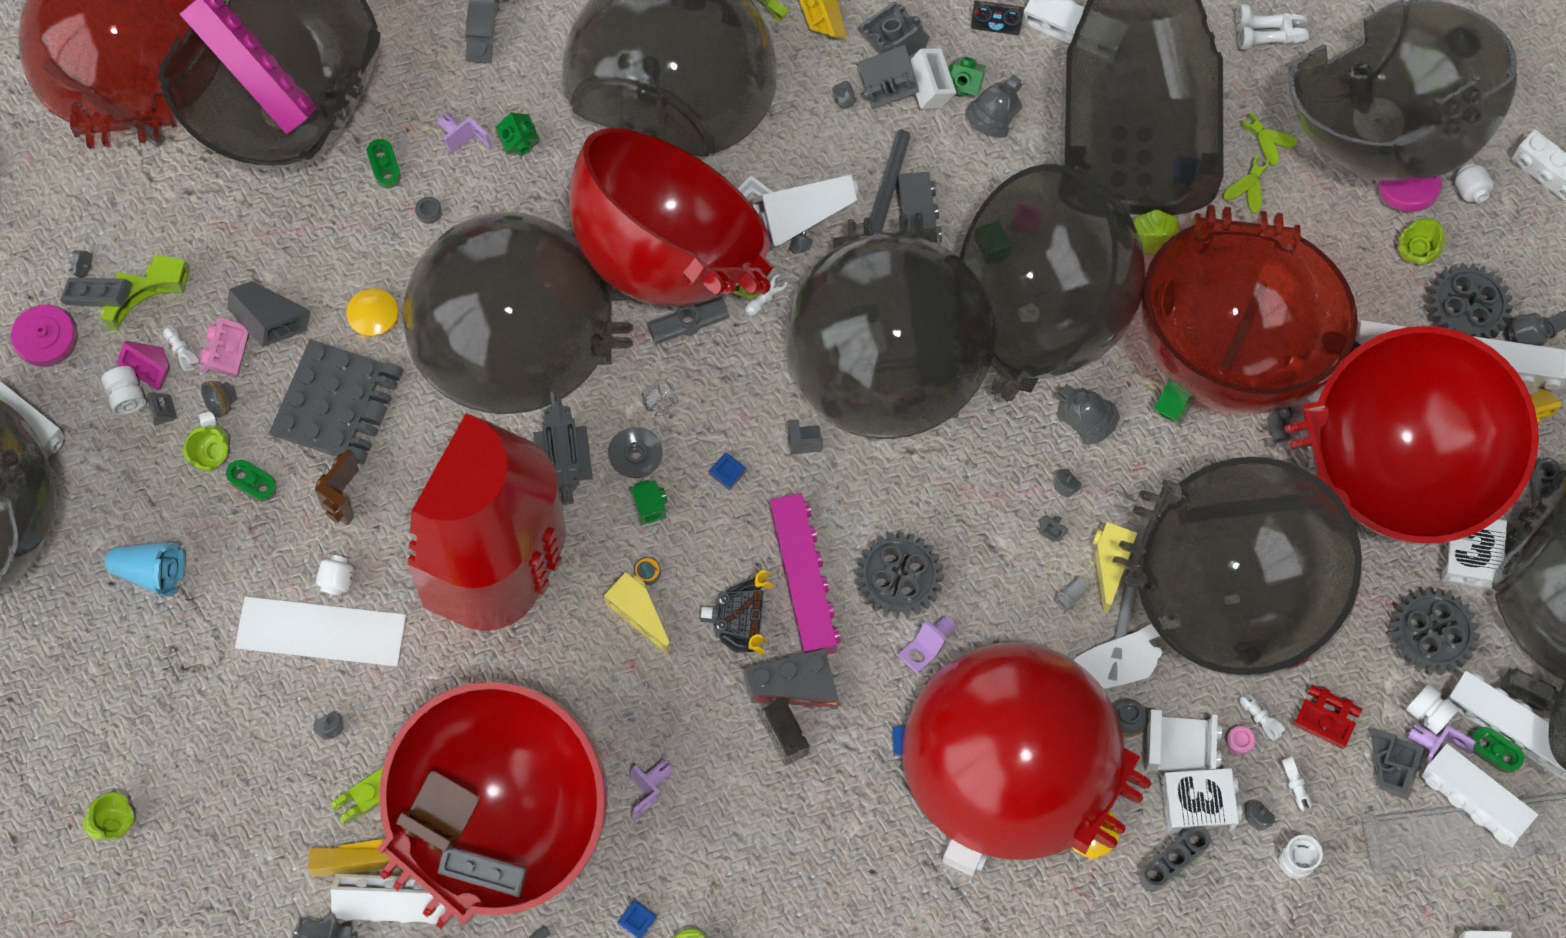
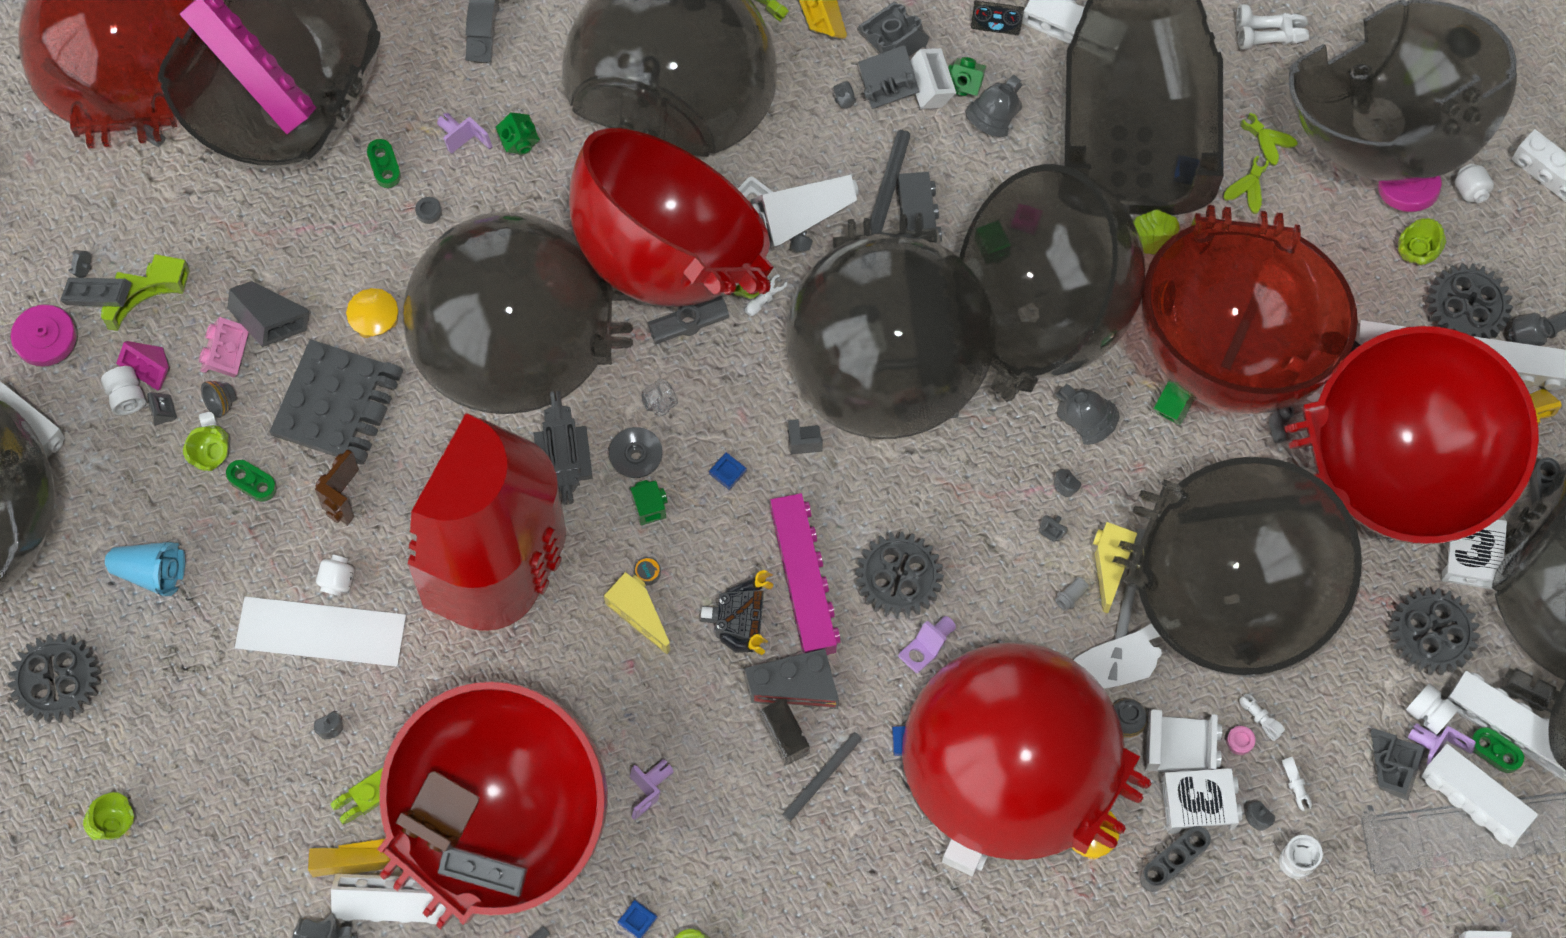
(28, 684): none -> dark grey gear
(180, 349): white piece -> none
(822, 777): none -> dark grey bar
(1325, 723): red plate -> none

